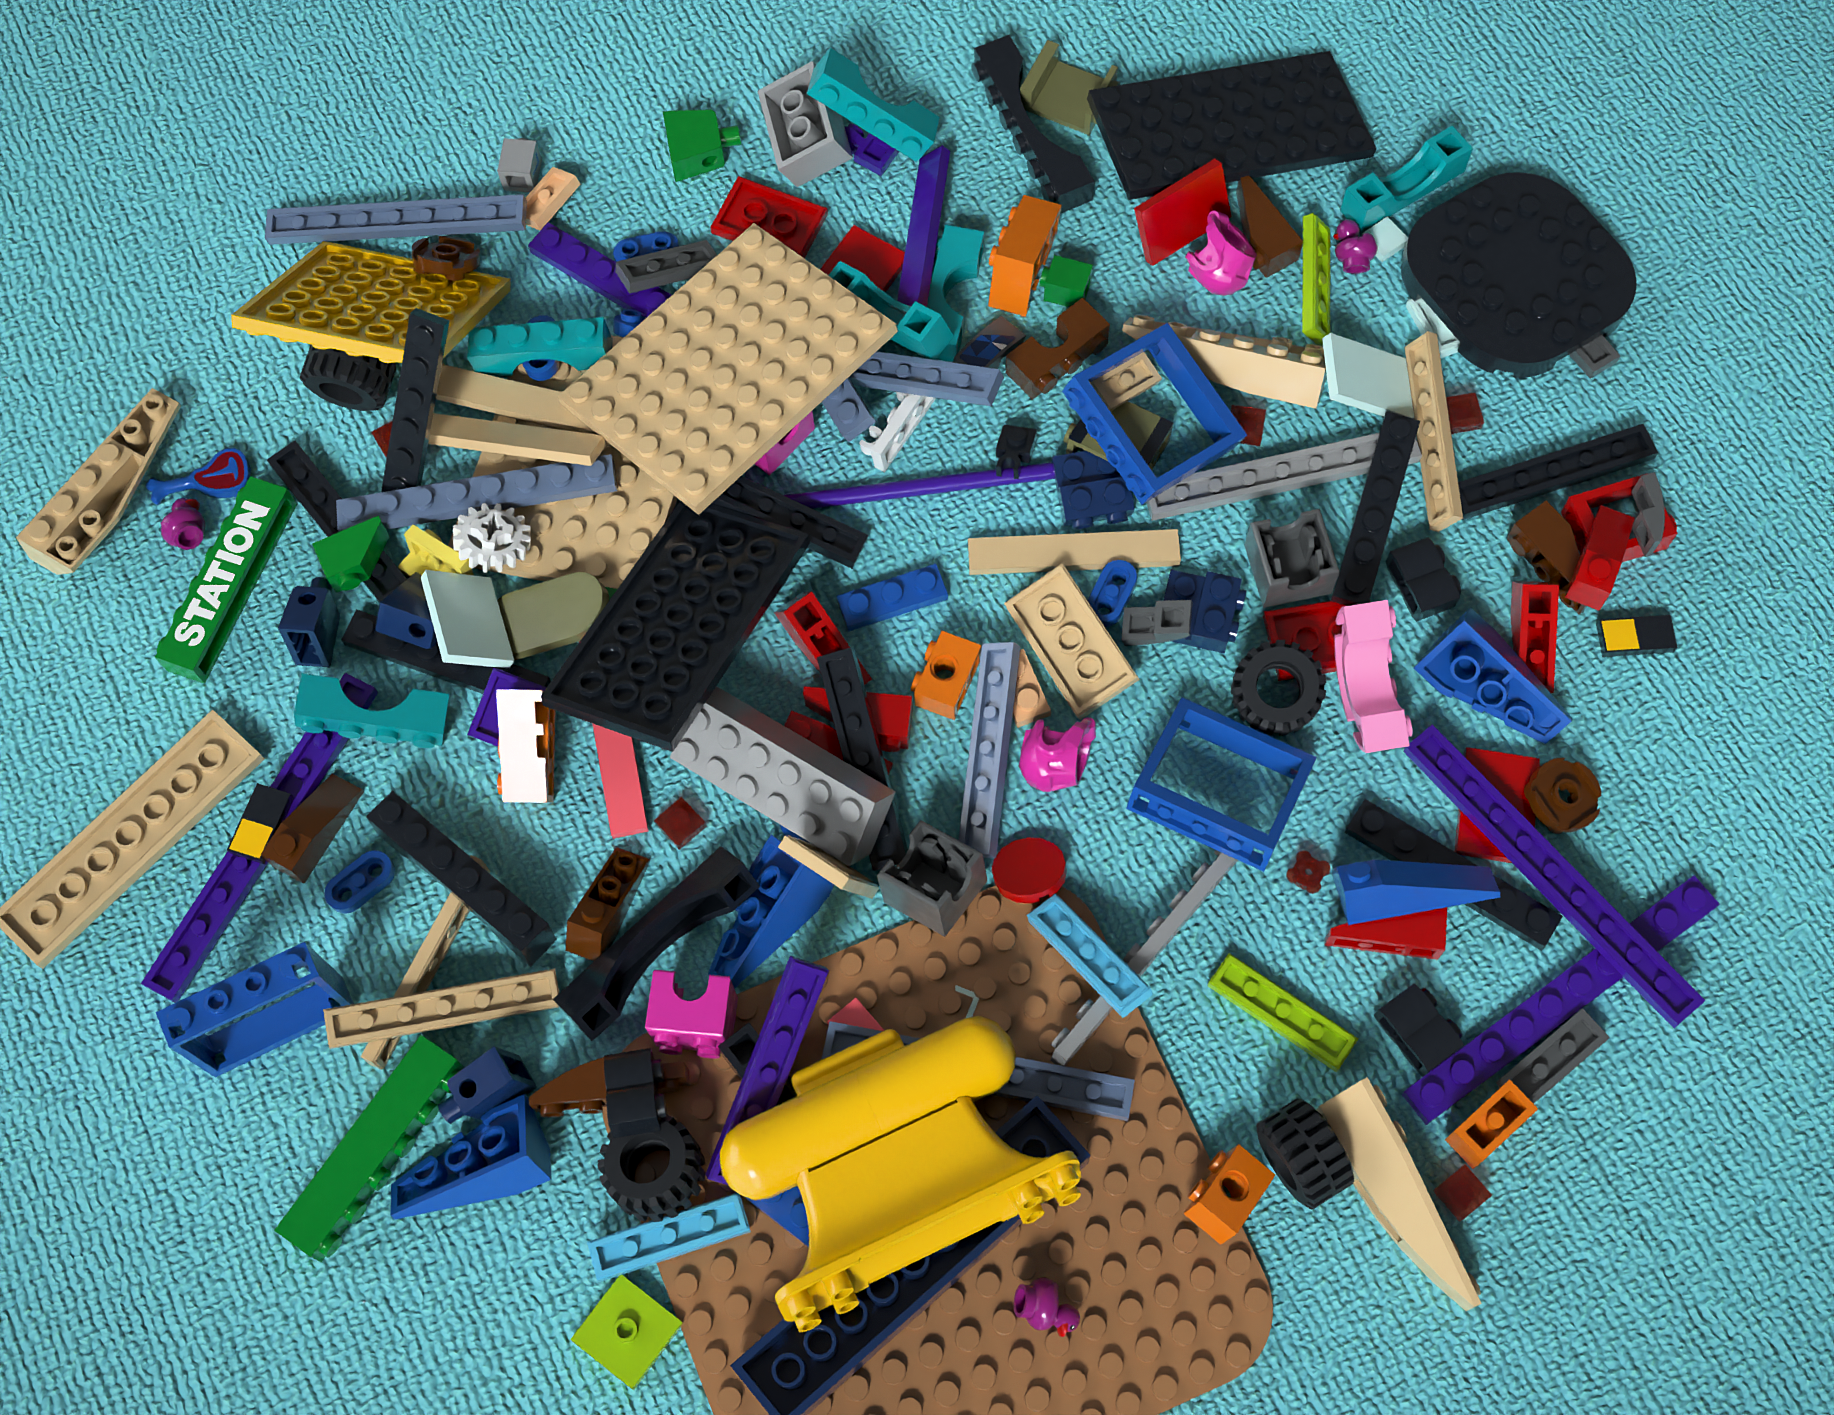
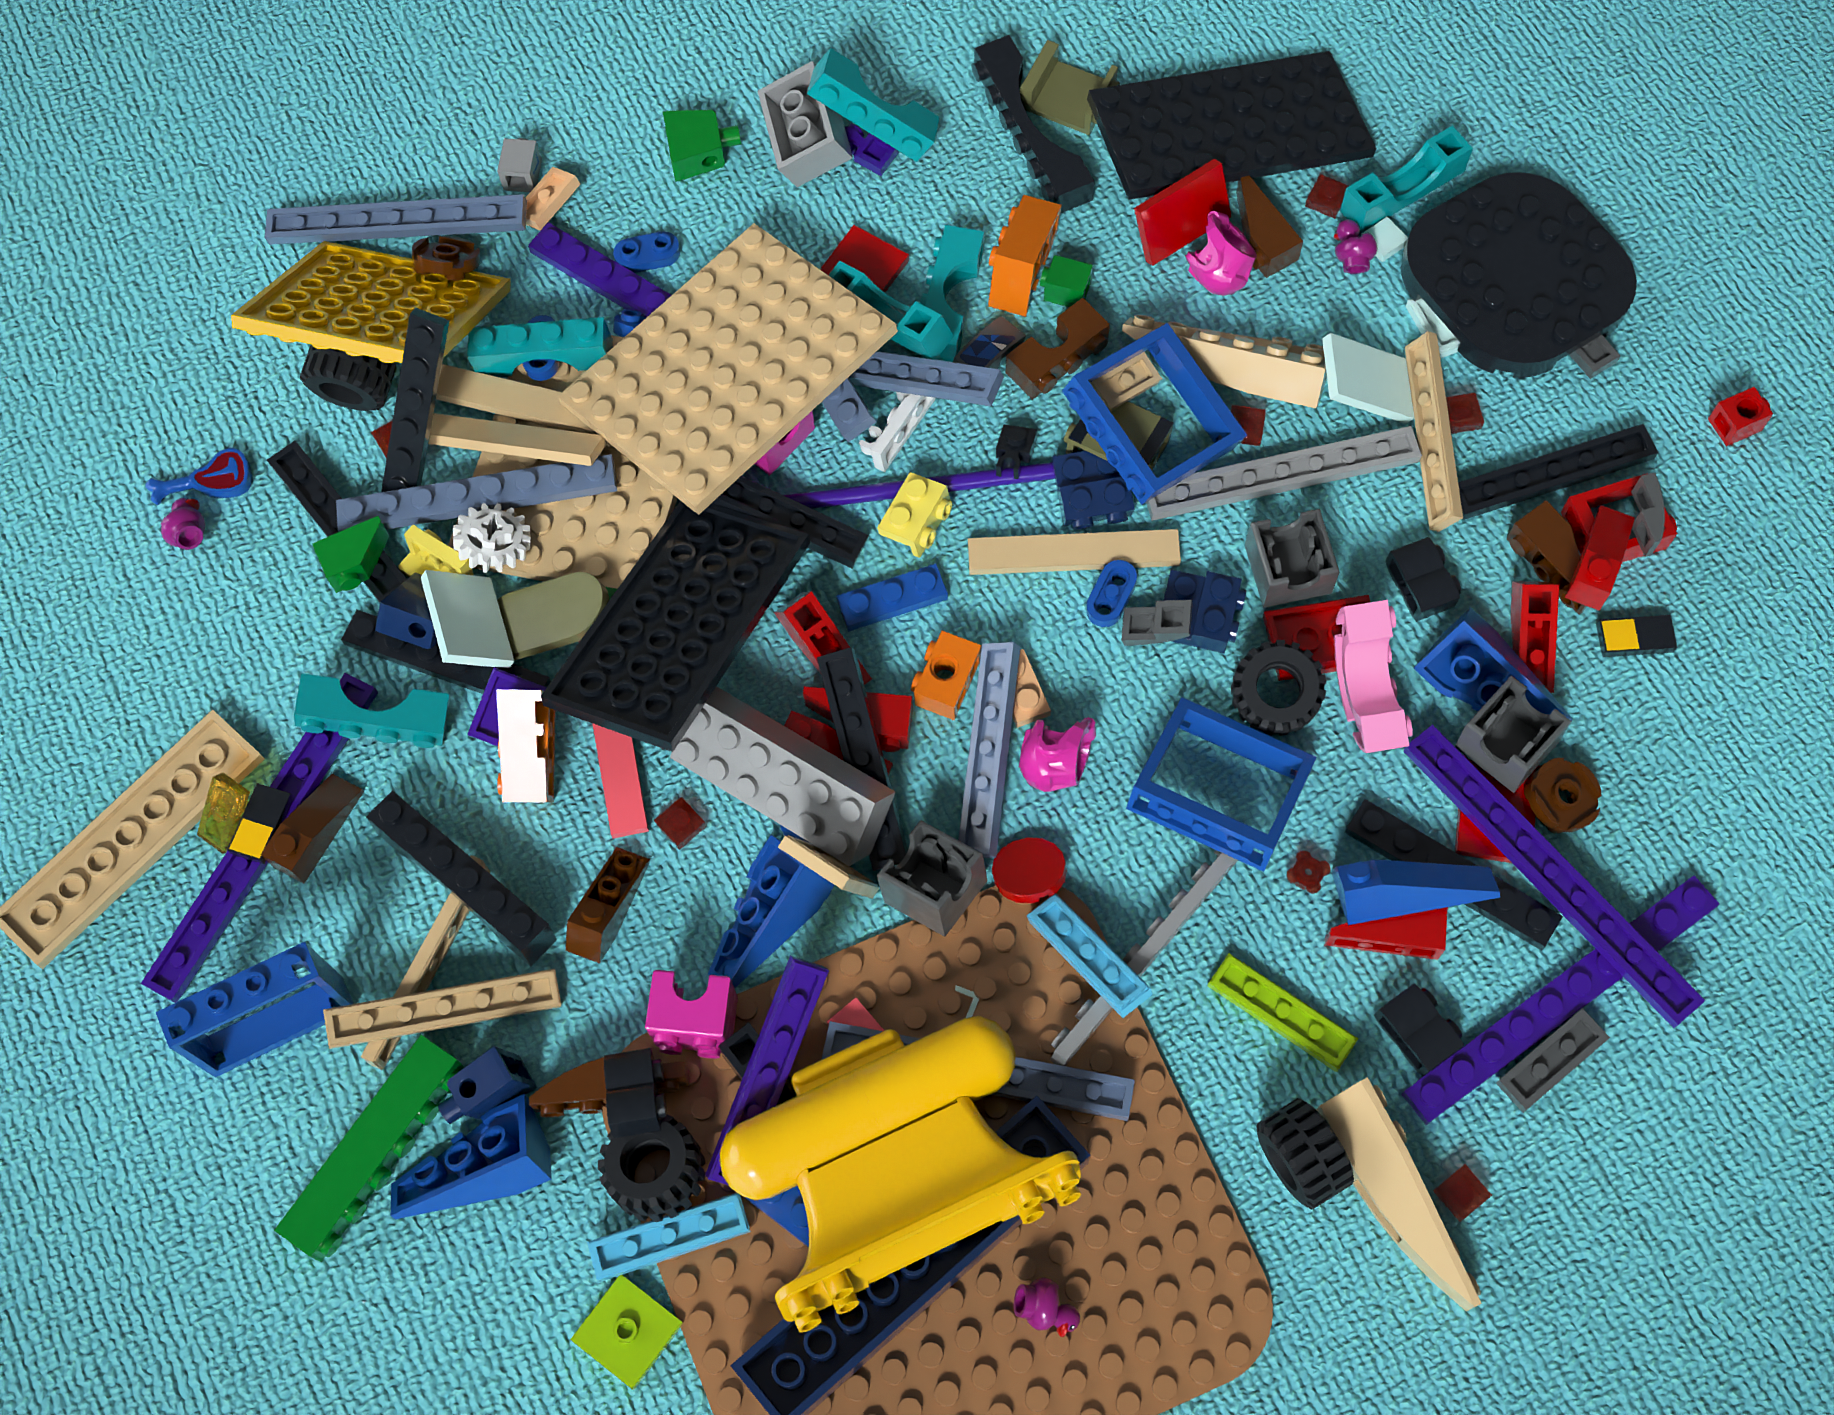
(99, 490): tan wedge -> none
(222, 811): none -> clear yellow slope
(226, 580): green brick -> none
(311, 624): dark blue torso -> none
(358, 879): blue plate -> none
(603, 987): black arch -> none
(664, 266): dark grey plate -> none
(778, 213): red tile -> none
(916, 513): none -> light yellow bracket
(924, 227): dark purple tile -> none
(1071, 641): tan tile -> none
(1246, 1182): orange brick -> none
(1316, 279): lime tile -> none
(1326, 196): none -> clear red plate
(1375, 510): black plate -> none
(1491, 1124): orange brick -> none
(1510, 735): none -> dark grey piece
(1731, 424): none -> red brick

